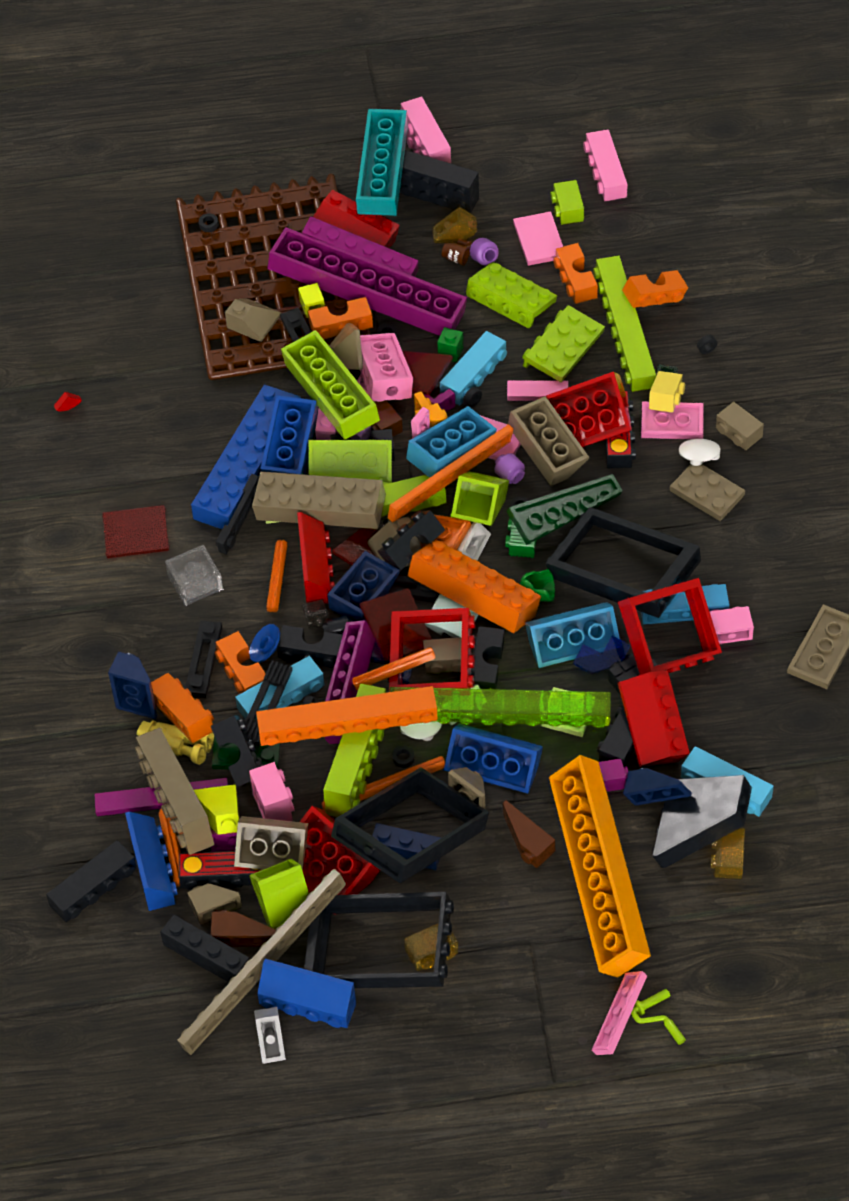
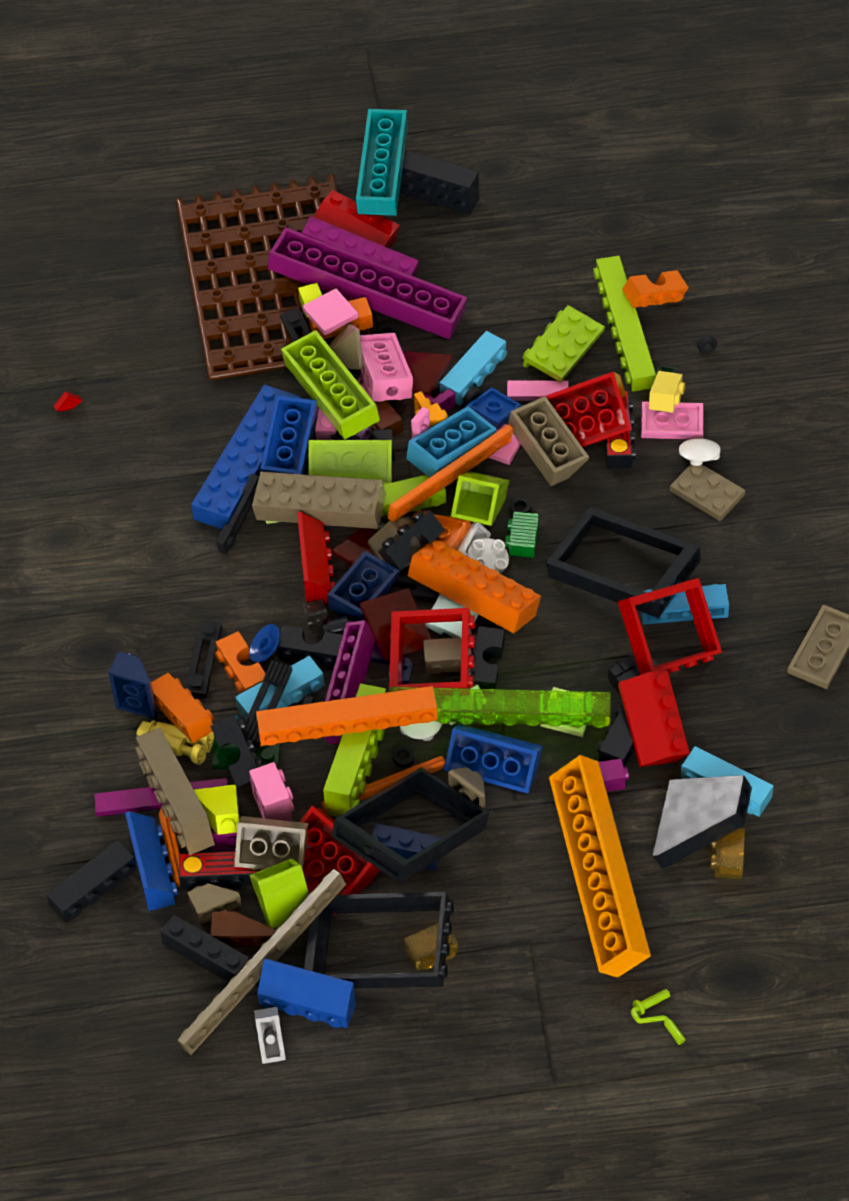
(135, 531): clear red piece -> none
(194, 575): clear brick -> none
(208, 217): black piece -> none
(251, 318): dark tan slope -> none
(276, 576): orange axle -> none
(330, 311): none -> bright pink tile
(394, 667): orange axle -> none
(424, 133): bright pink brick -> none
(451, 343): green brick -> none
(455, 226): clear yellow slope -> none
(457, 252): reddish brown piece -> none
(484, 251): medium lavender head -> none
(490, 553): none -> white dish
(494, 407): none -> blue tile
(509, 294): lime bracket -> none
(509, 468): medium lavender head -> none
(531, 840): reddish brown slope -> none
(538, 237): bright pink tile -> none
(541, 583): green hair -> none
(548, 513): dark green wing -> none
(562, 635): dark azure slope -> none
(568, 202): lime brick -> none
(578, 285): orange arch -> none
(594, 661): clear blue tile -> none
(605, 165): bright pink brick -> none
(619, 1013): bright pink tile -> none
(649, 786): dark blue slope -> none
(733, 624): bright pink brick -> none
(739, 426): dark tan brick -> none

